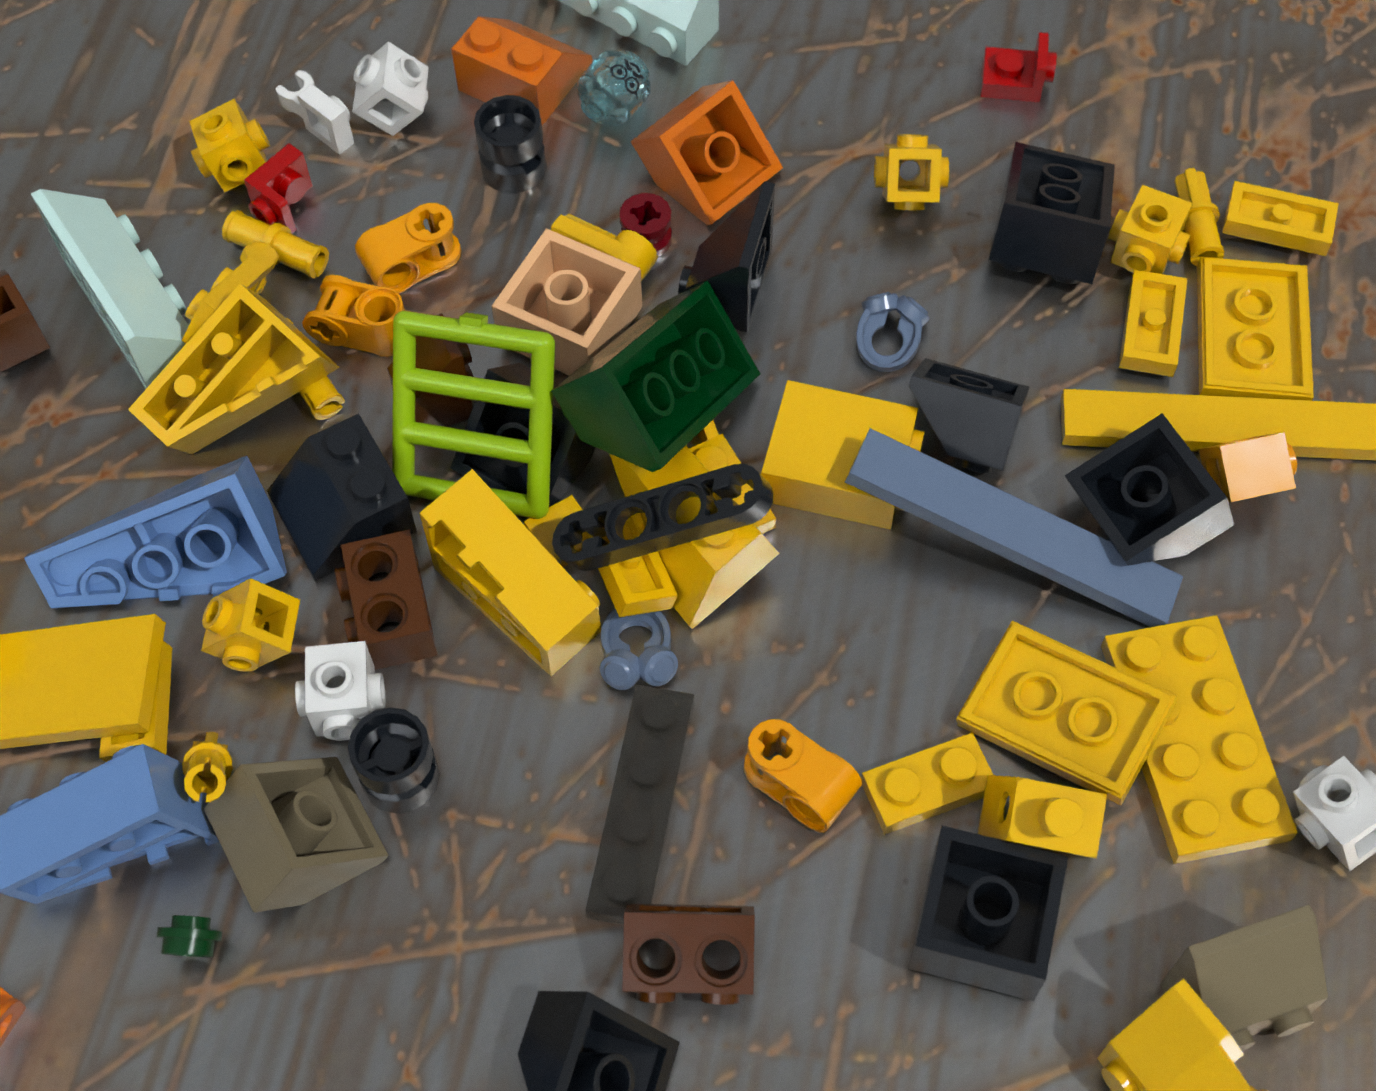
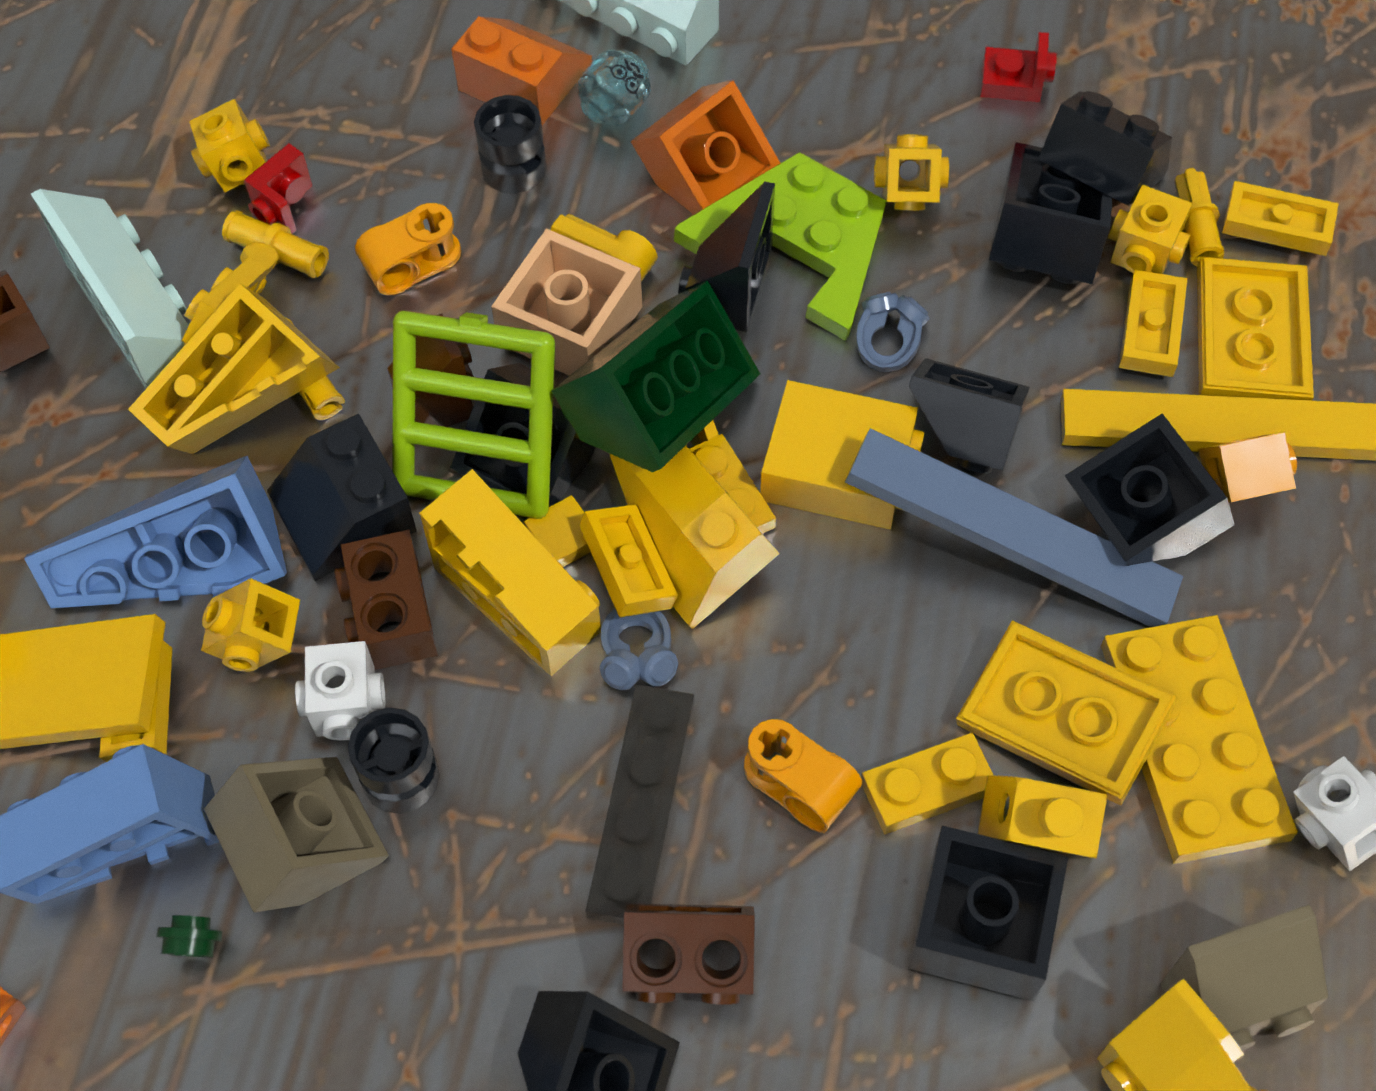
(206, 768): yellow axle -> none
(322, 115): white plate -> none
(354, 315): light orange piece -> none
(390, 88): white brick -> none
(656, 214): dark red wheel -> none
(660, 510): black beam -> none
(818, 222): none -> lime wing
(1106, 147): none -> black slope

